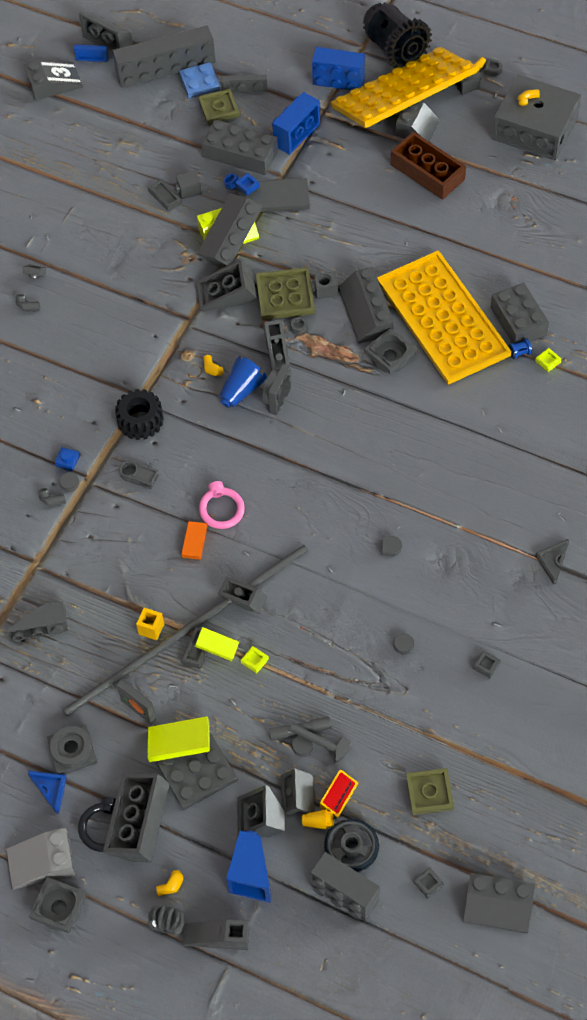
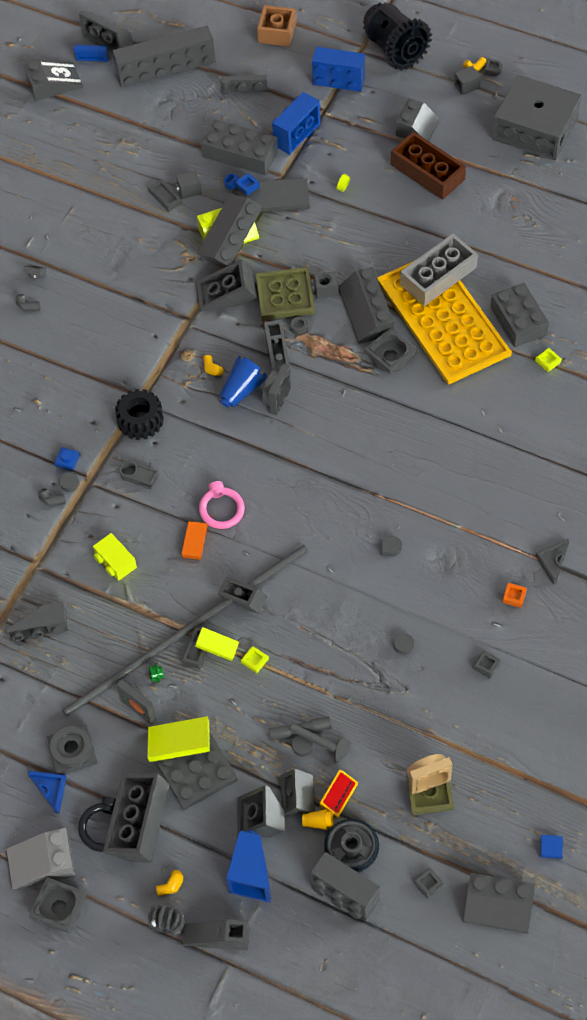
(114, 557): none -> neon yellow brick
(150, 624): yellow brick -> none
(156, 673): none -> green plate
(199, 80): medium blue plate -> none
(218, 106): olive plate -> none
(277, 25): none -> medium nougat brick
(343, 183): none -> neon yellow tile
(403, 87): yellow plate -> none
(429, 772): none -> tan piece
(438, 269): none -> light grey brick
(514, 595): none -> orange plate
(520, 348): blue bush -> none
(528, 94): yellow arm -> none
(551, 846): none -> blue tile

